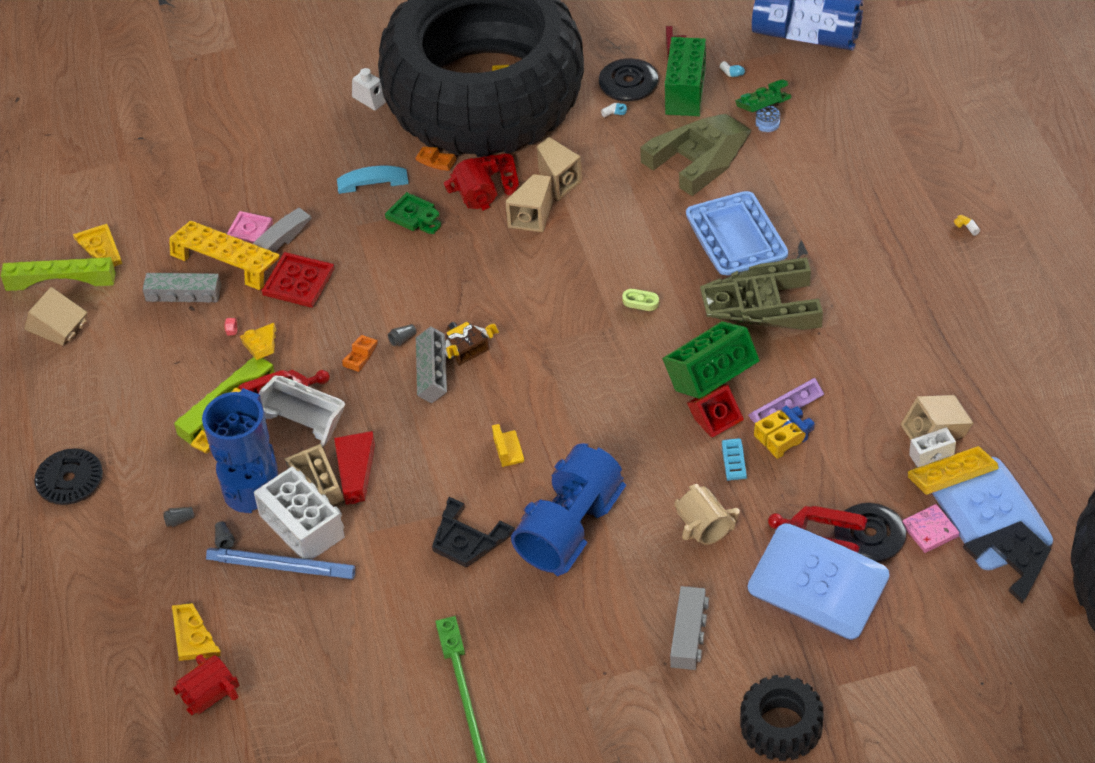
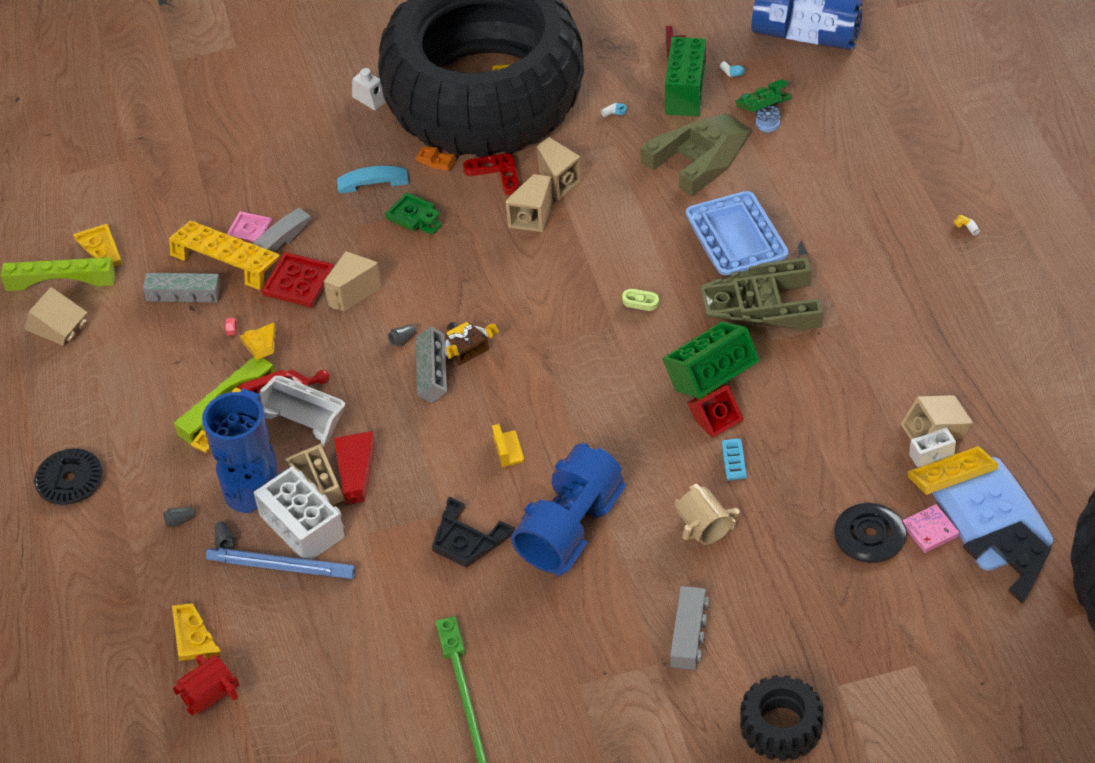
(351, 281): none -> tan slope
(360, 354): orange slope -> none
(474, 182): red container -> none
(628, 91): black piece -> none
(783, 430): yellow hips -> none
(797, 397): lavender slope -> none
(819, 581): light blue wedge -> none
(823, 516): red piece -> none

